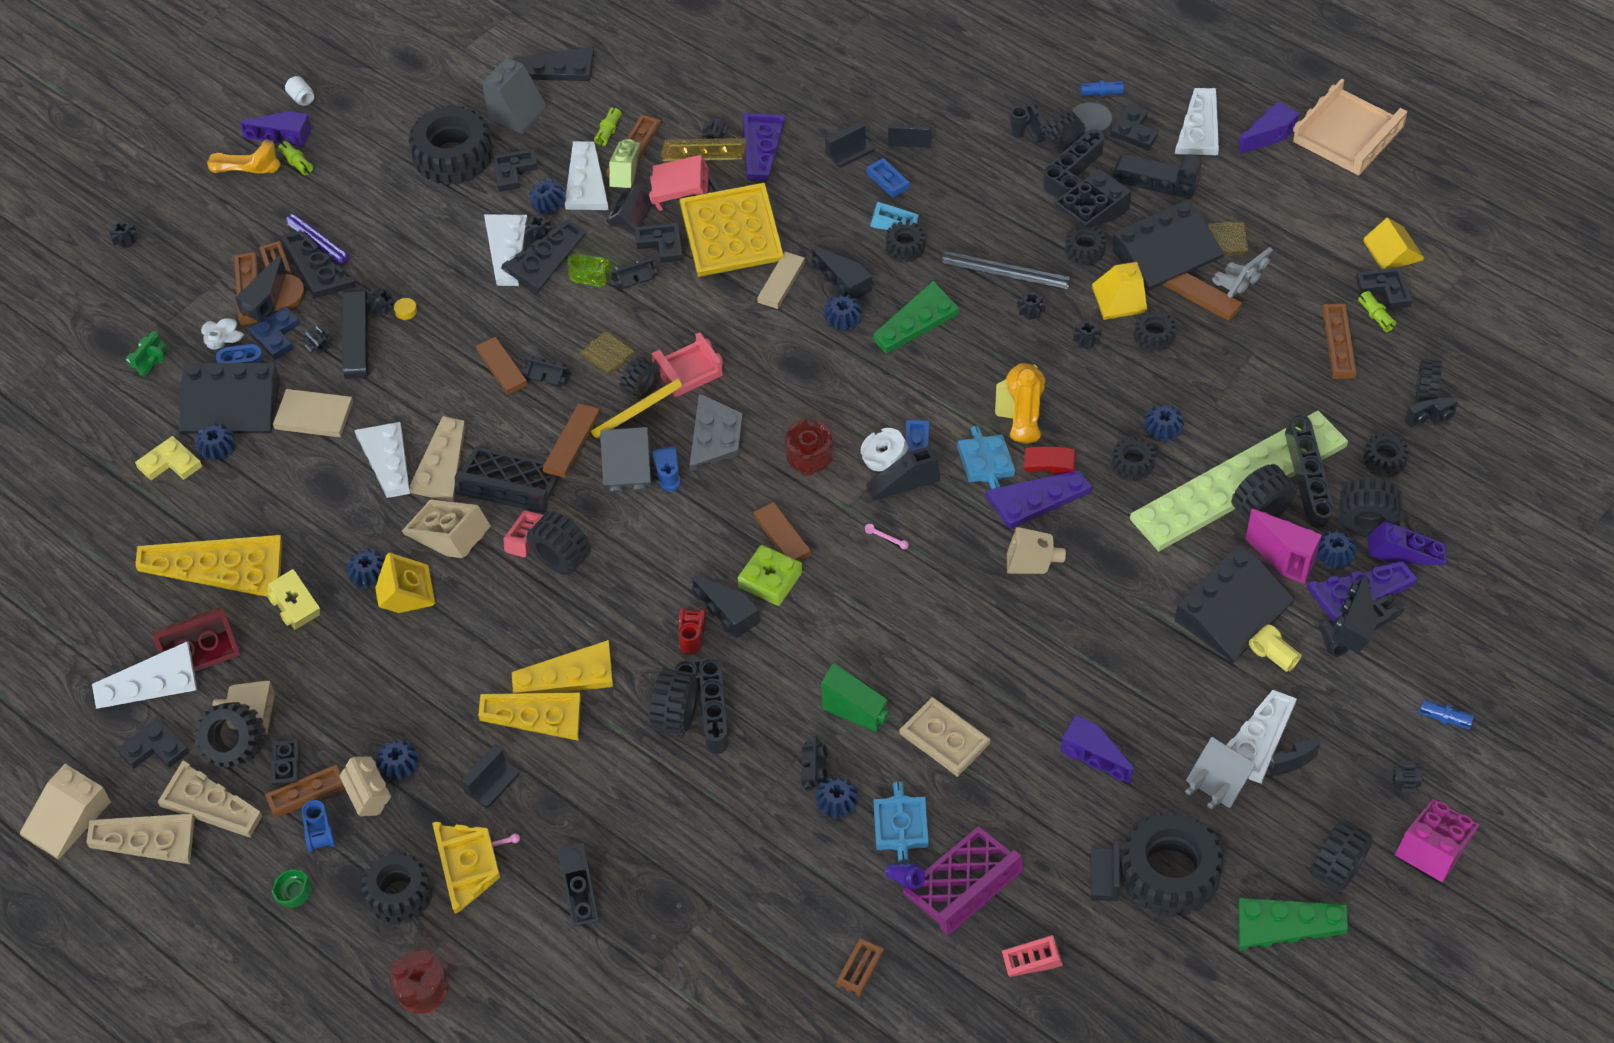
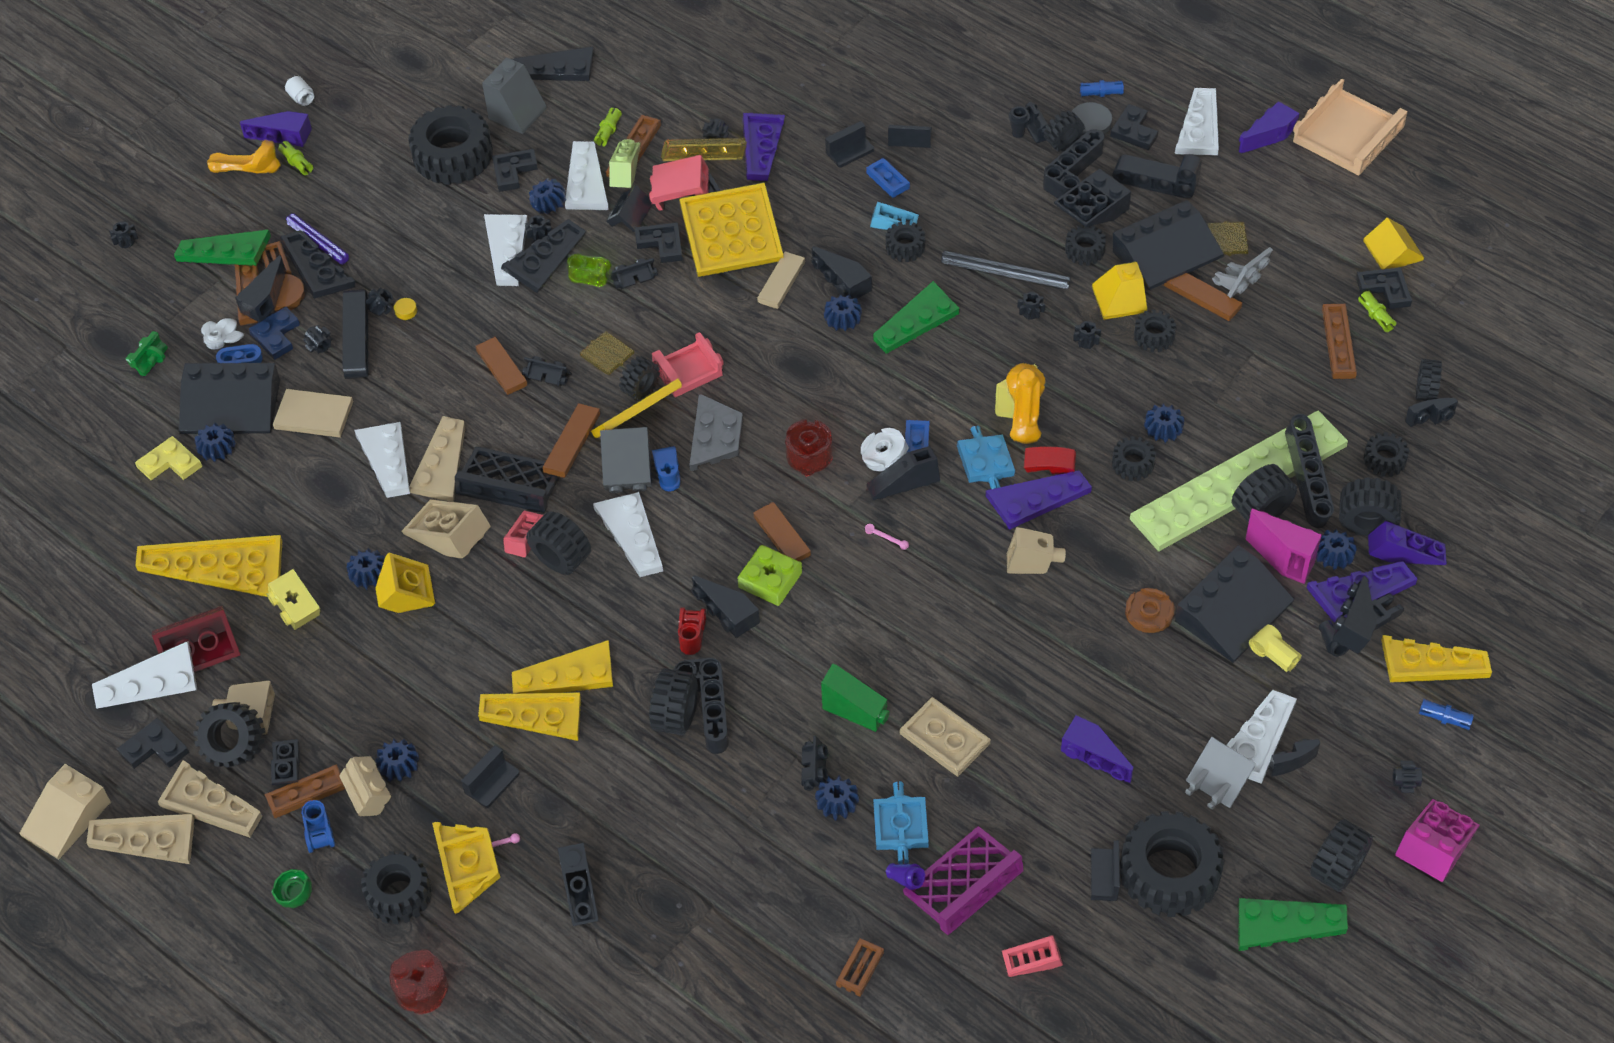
(224, 249): none -> green wing
(631, 531): none -> white wing
(1149, 610): none -> dark orange tile
(1421, 662): none -> yellow wing

